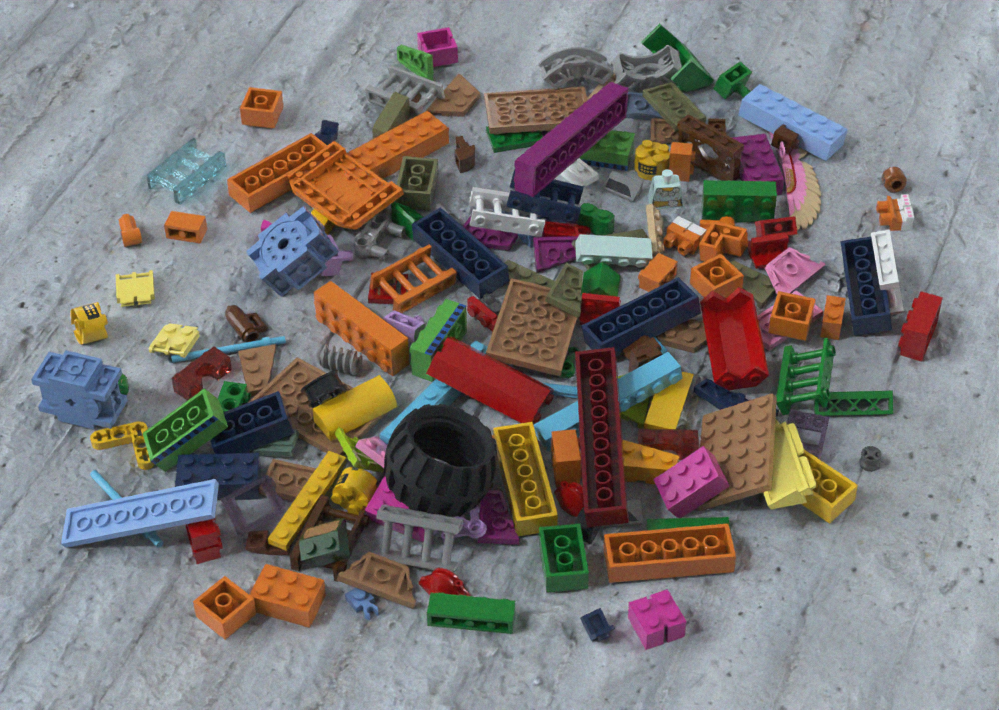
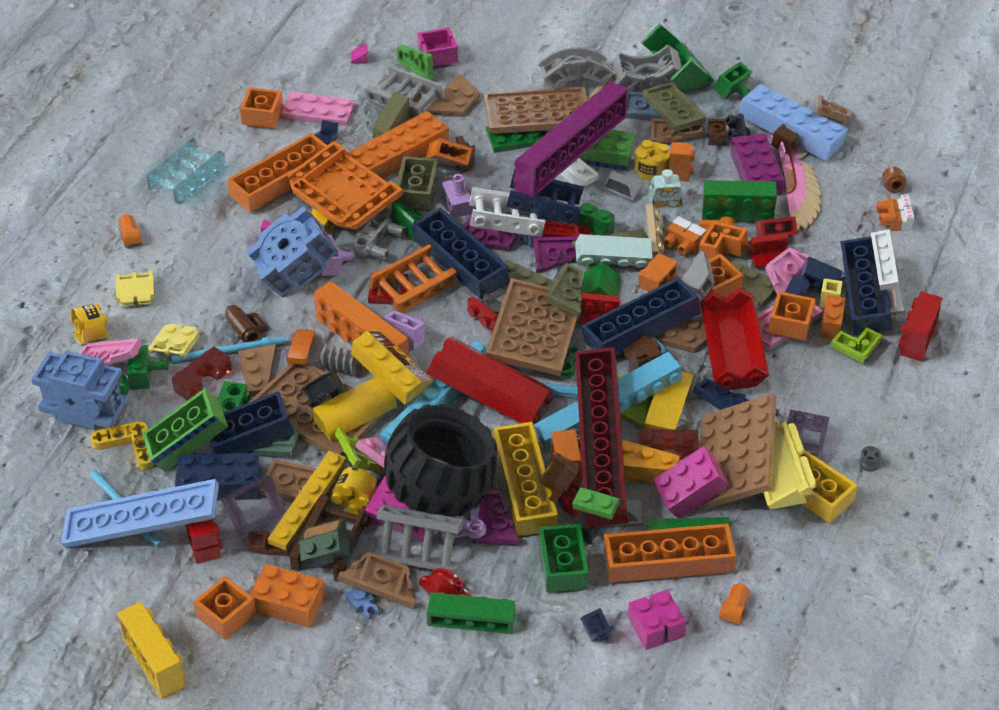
(113, 351): none -> bright pink wing
(141, 366): none -> green brick
(152, 649): none -> yellow brick
(185, 227): orange brick -> none
(301, 347): none -> orange tile
(317, 108): none -> bright pink plate
(360, 54): none -> dark pink slope
(390, 365): none -> yellow slope
(447, 322): bright green brick -> none
(449, 153): none -> orange slope
(457, 196): none -> lavender brick
(559, 476): none -> reddish brown piece
(596, 503): none -> bright green plate
(699, 275): none -> light grey slope
(721, 144): reddish brown fence -> none
(734, 607): none -> orange piece
(736, 126): none -> black hips
(790, 371): green fence -> none
(798, 286): none -> dark blue bracket
(817, 271): none -> dark blue brick
(830, 288): none -> light yellow brick
(832, 110): none -> medium nougat wing
(849, 395): green fence -> none
(856, 348): none -> lime brick

